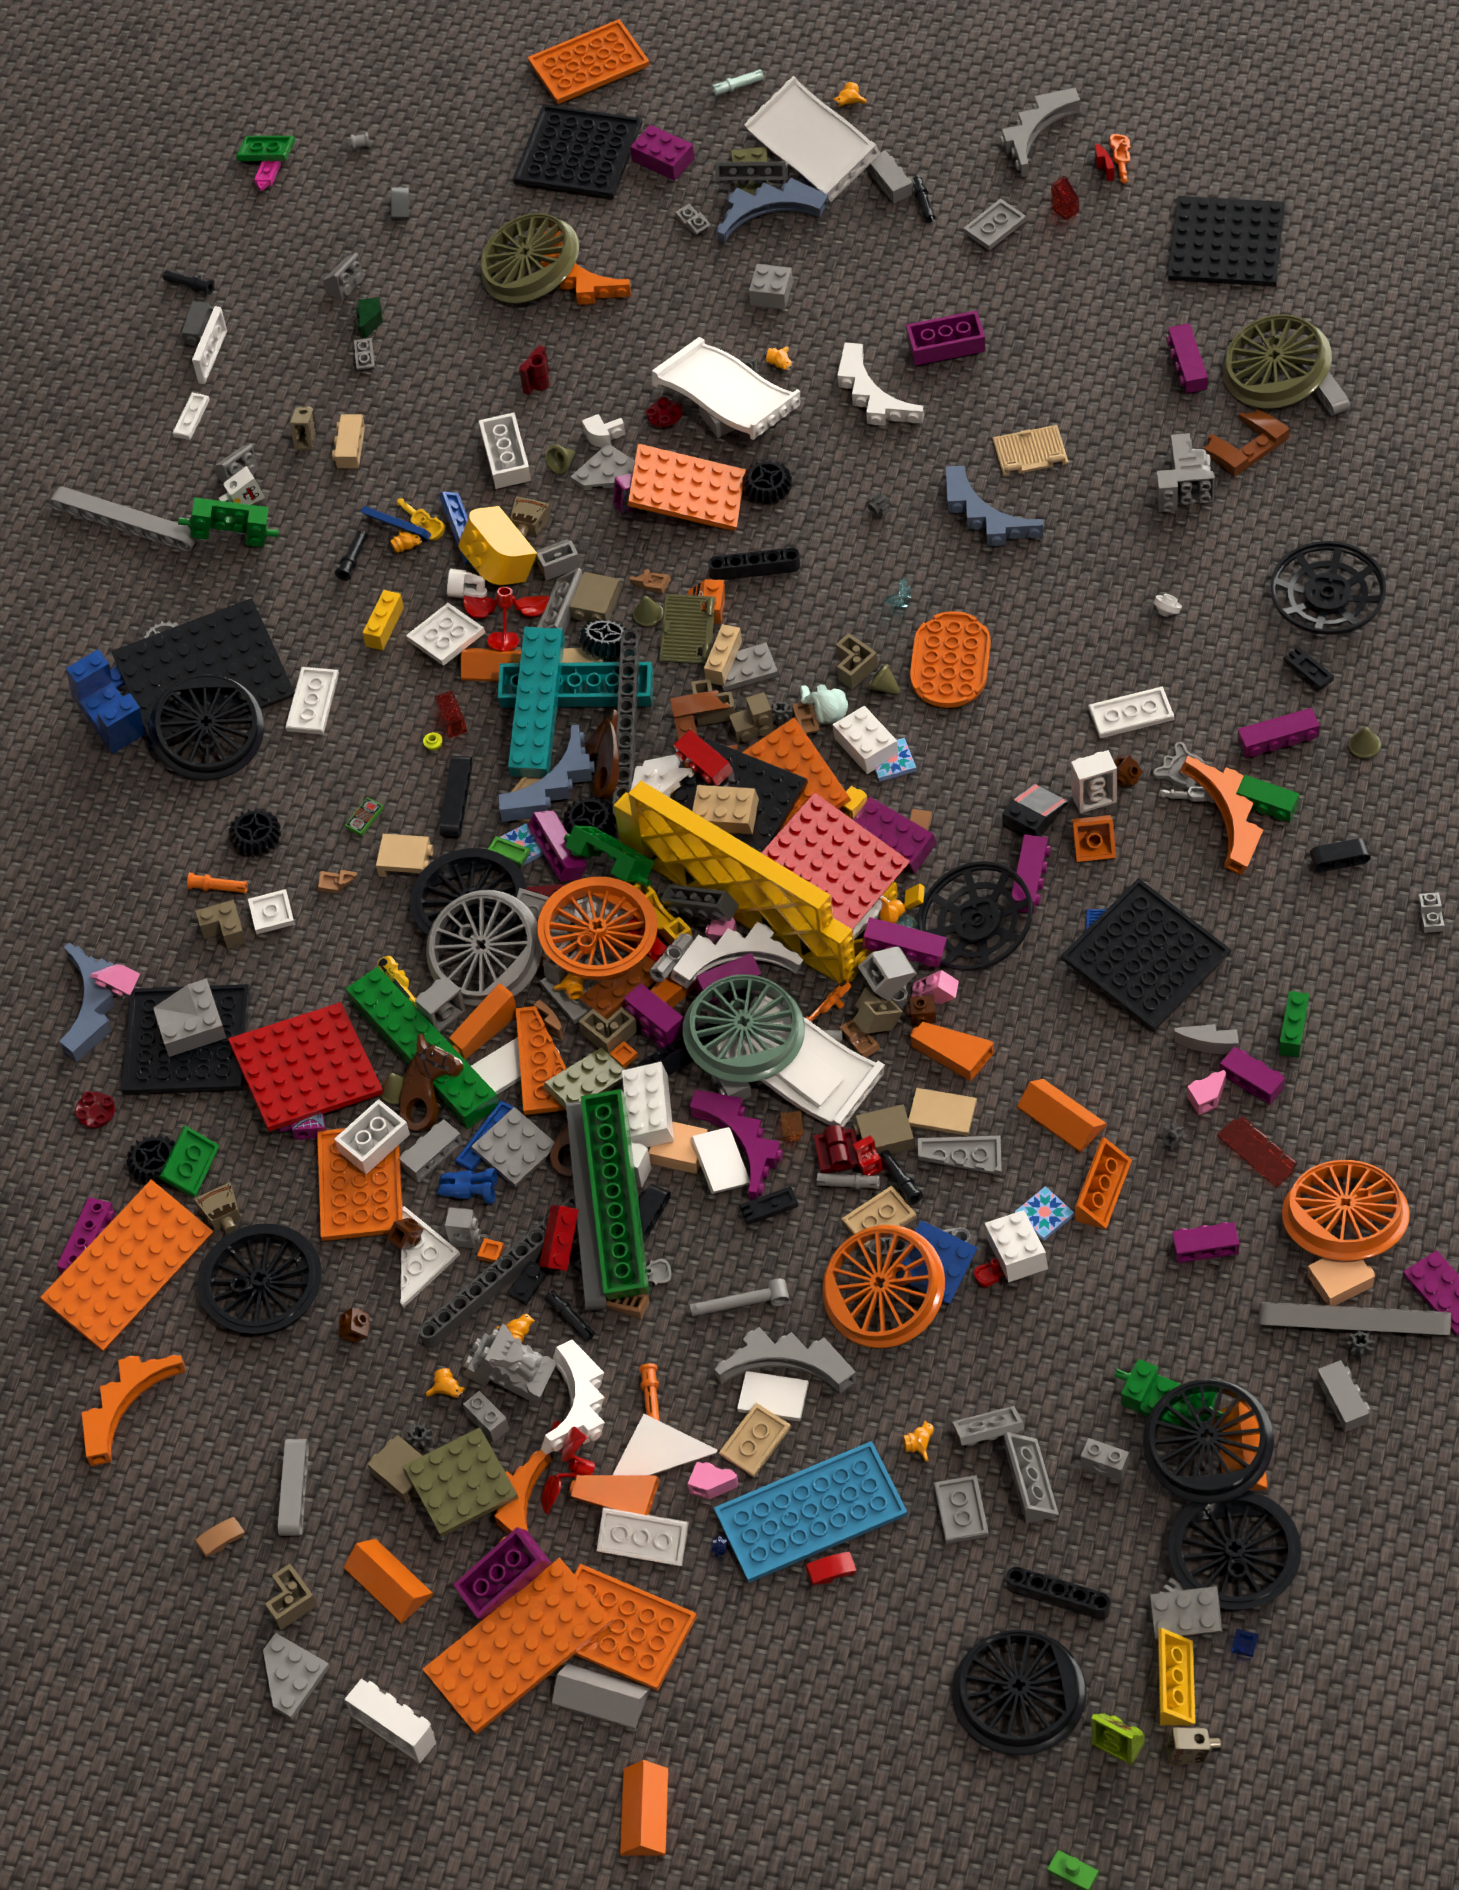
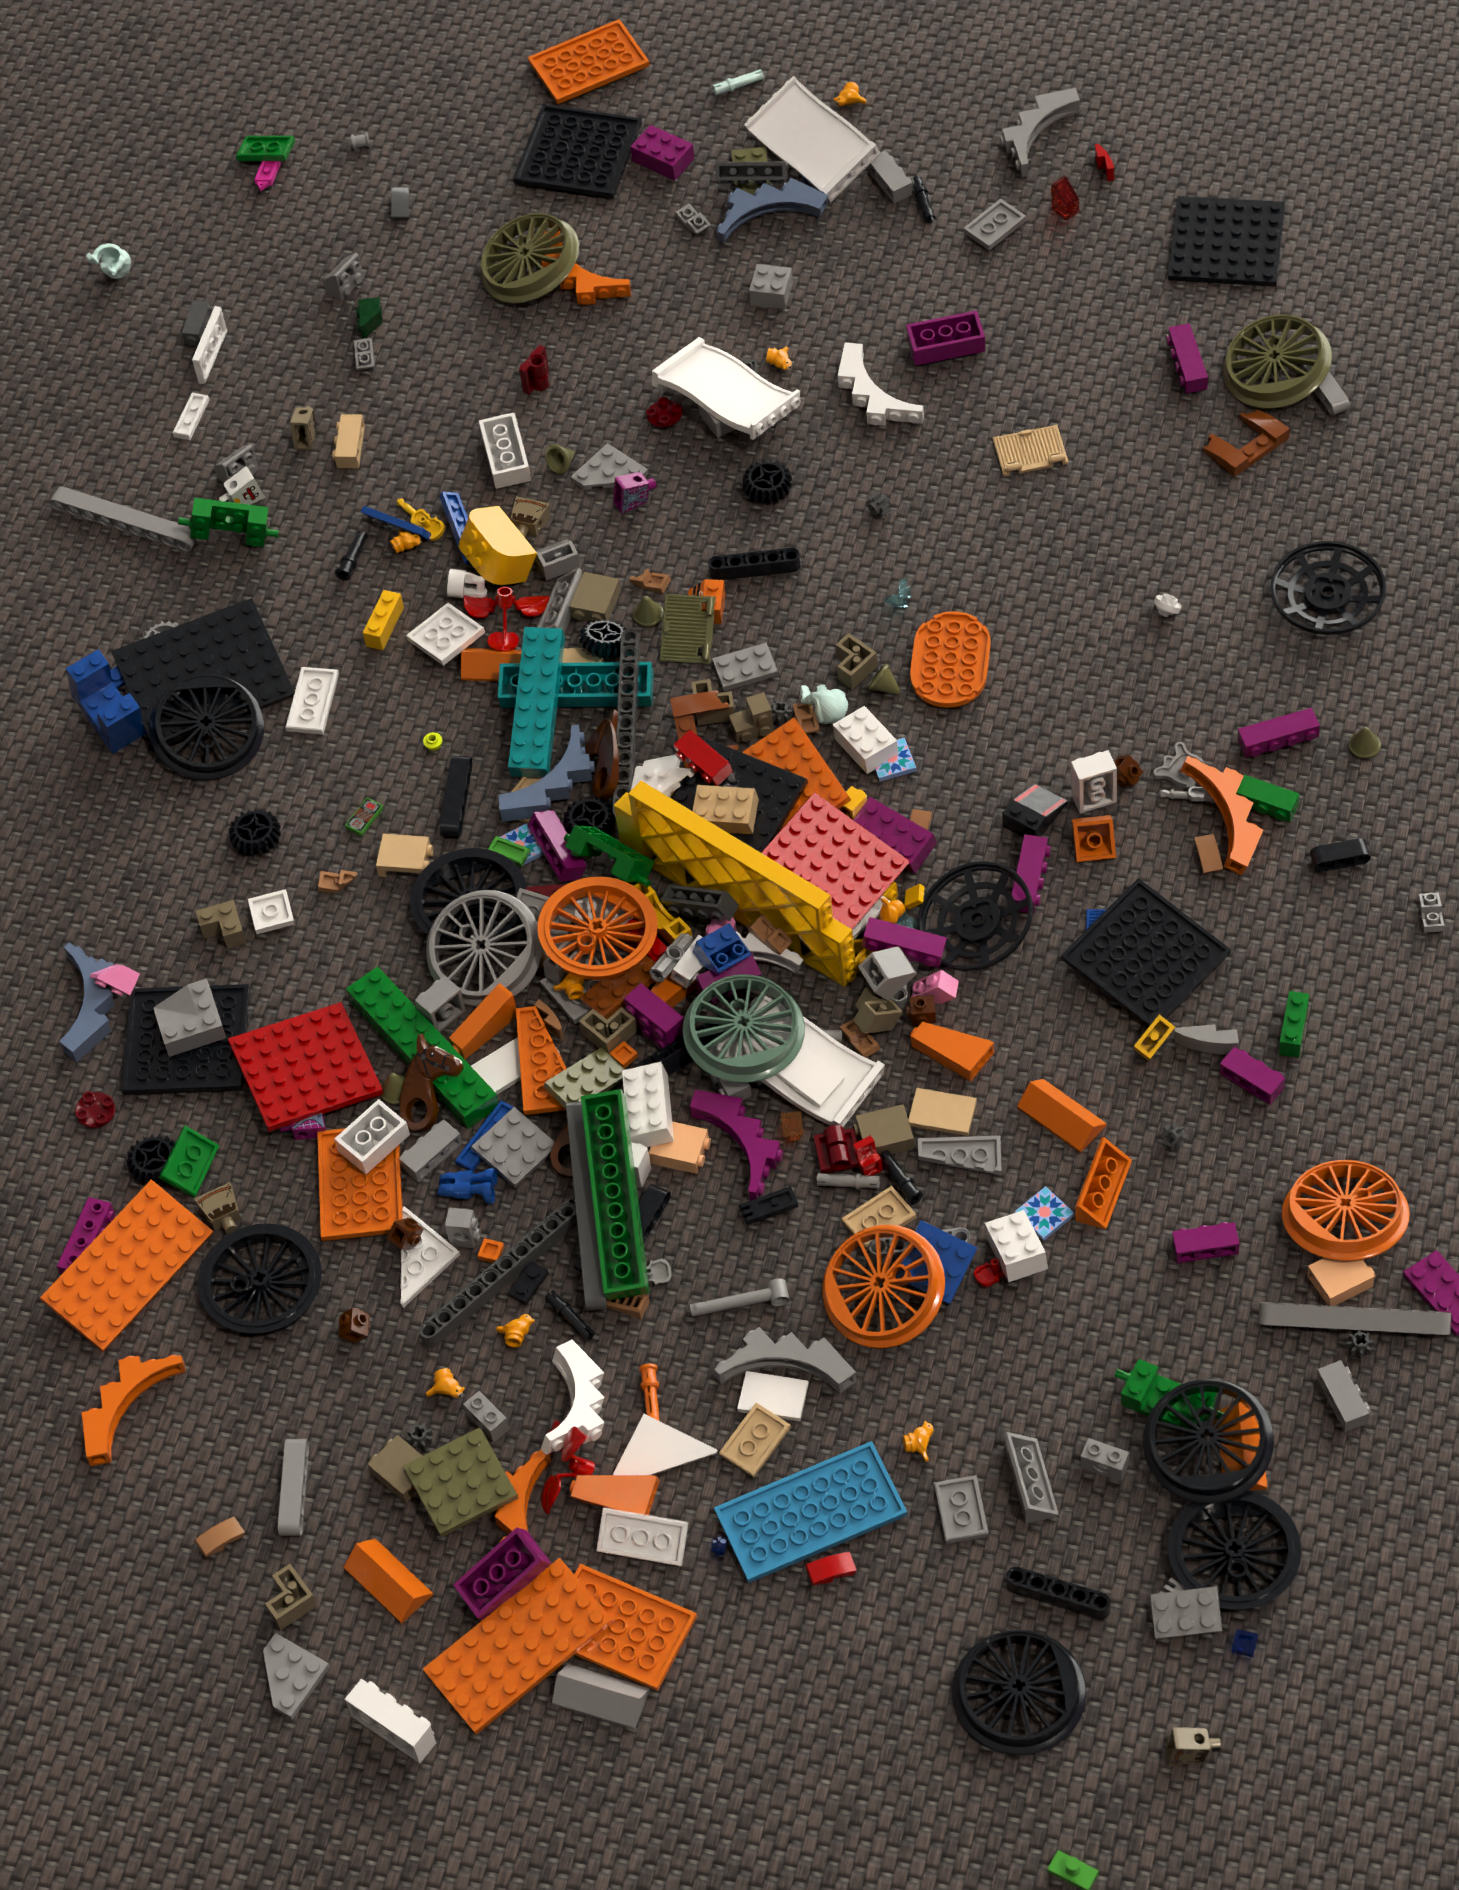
(114, 260): none -> light aqua hair
(196, 282): black pin -> none
(207, 883): orange pin -> none
(390, 968): yellow piece -> none
(450, 714): clear red brick -> none
(509, 1364): light grey brick -> none
(558, 1237): red brick -> none
(600, 433): white brick -> none
(644, 1810): orange slope -> none
(686, 487): orange plate -> none
(711, 1481): bright pink slope -> none
(720, 1160): white tile -> none
(721, 949): none -> blue slope
(723, 654): tan brick -> none
(769, 935): none -> medium nougat slope
(832, 999): orange piece -> none
(982, 516): sand blue arch -> none
(988, 1426): light grey plate -> none
(1116, 1738): lime slope -> none
(1120, 146): orange piece -> none
(1131, 712): white tile -> none
(1154, 1037): none -> yellow brick
(1176, 1679): yellow slope -> none
(1189, 479): light grey brick -> none
(1207, 1092): bright pink slope -> none
(1208, 854): none -> medium nougat slope
(1253, 1150): clear red windscreen -> none
(1309, 668): black hinge -> none

